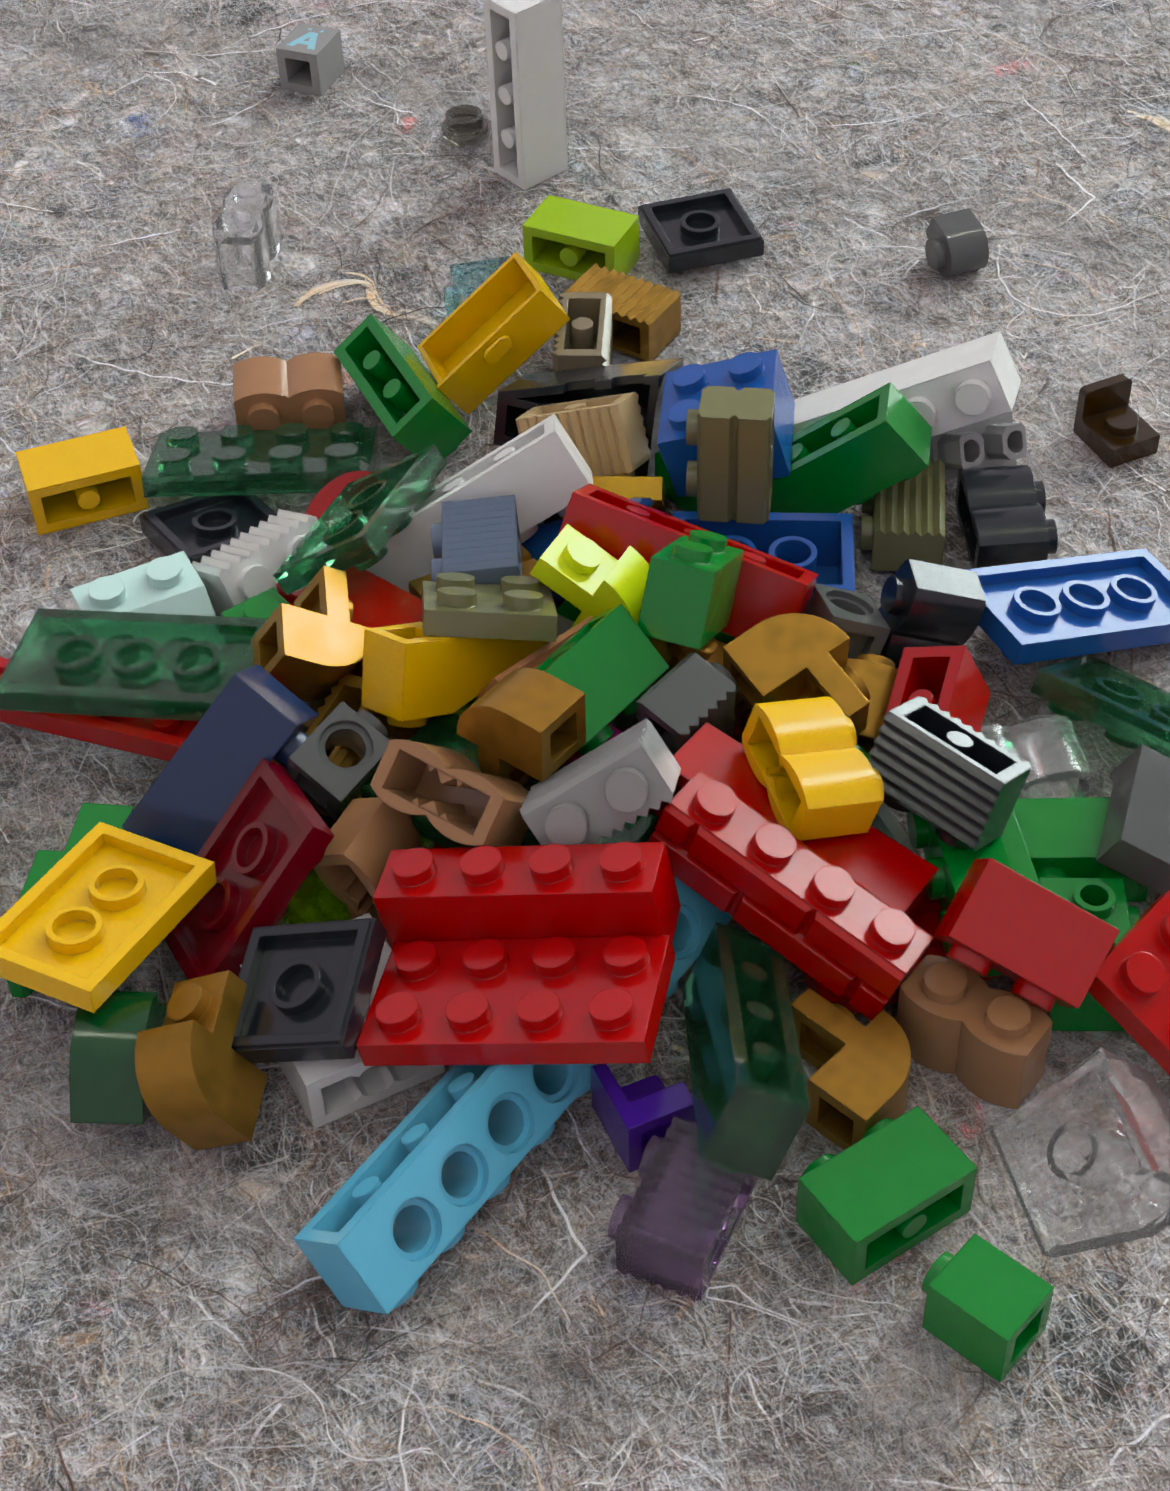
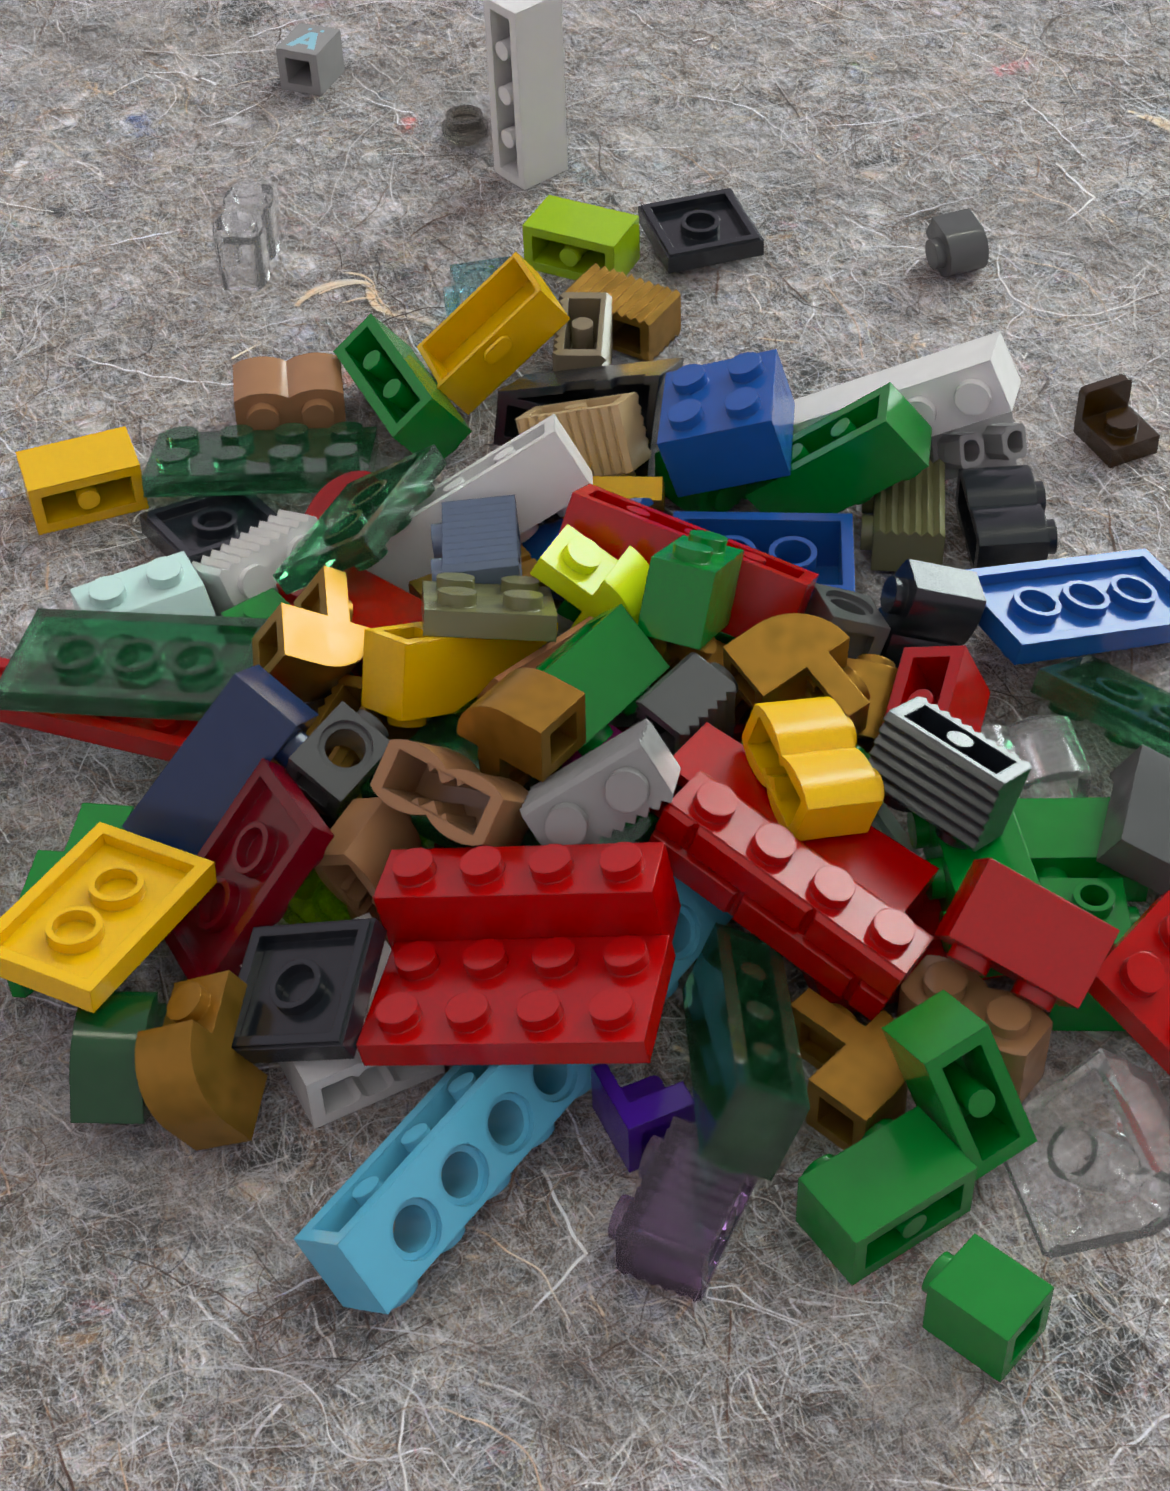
(733, 454): olive brick -> none
(960, 1080): none -> green brick

